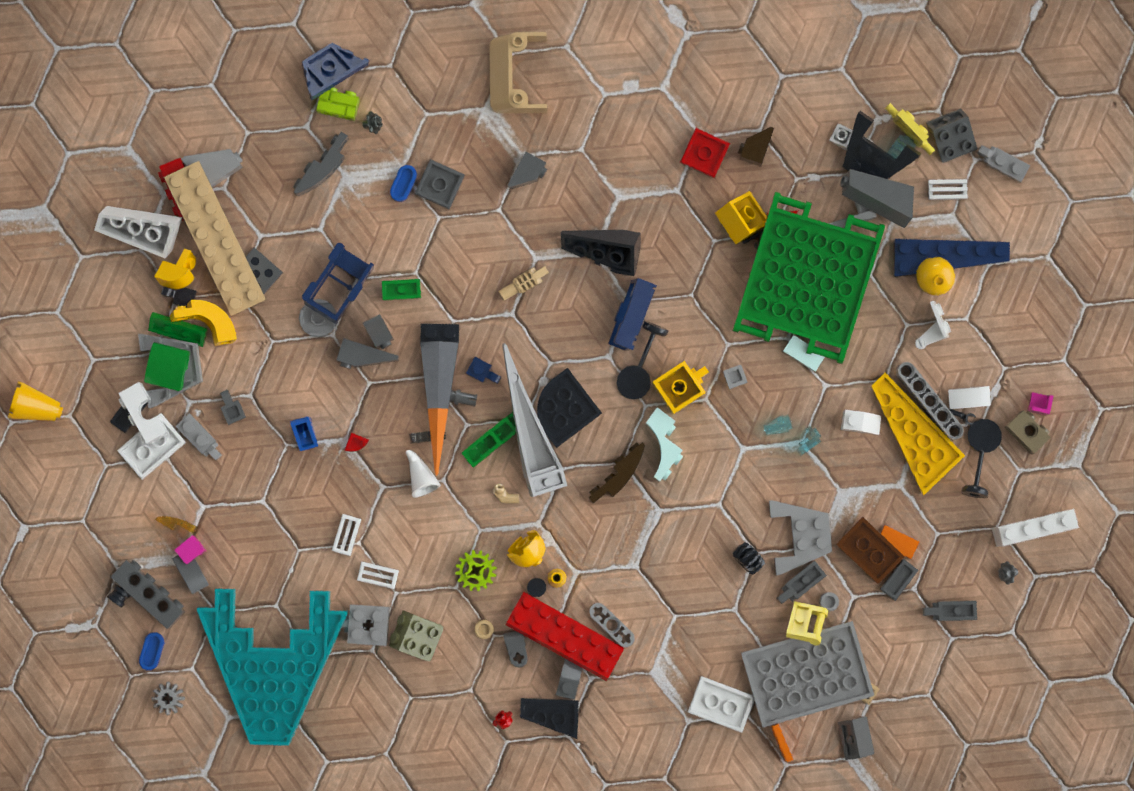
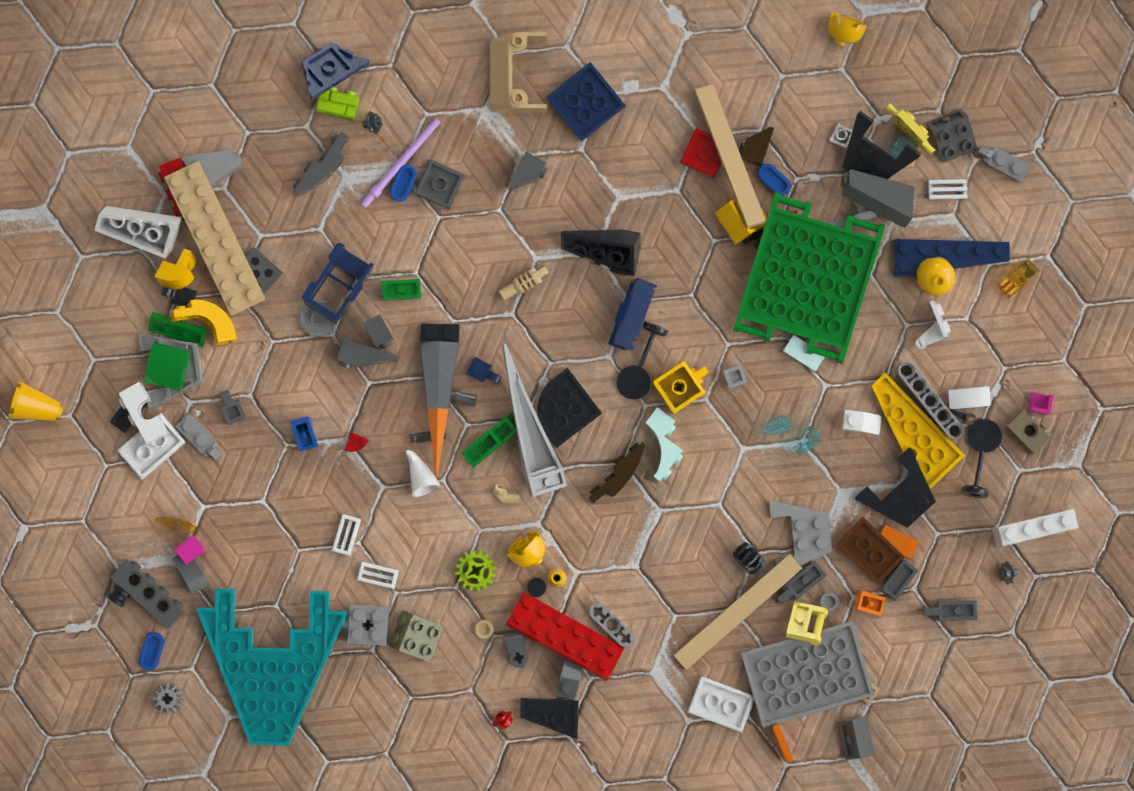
(376, 190): none -> lavender bar
(585, 102): none -> dark blue plate
(730, 156): none -> tan tile
(738, 611): none -> tan tile
(773, 179): none -> blue tile
(845, 29): none -> yellow cylinder
(868, 603): none -> orange slope
(908, 499): none -> black wing
(1018, 278): none -> clear yellow slope

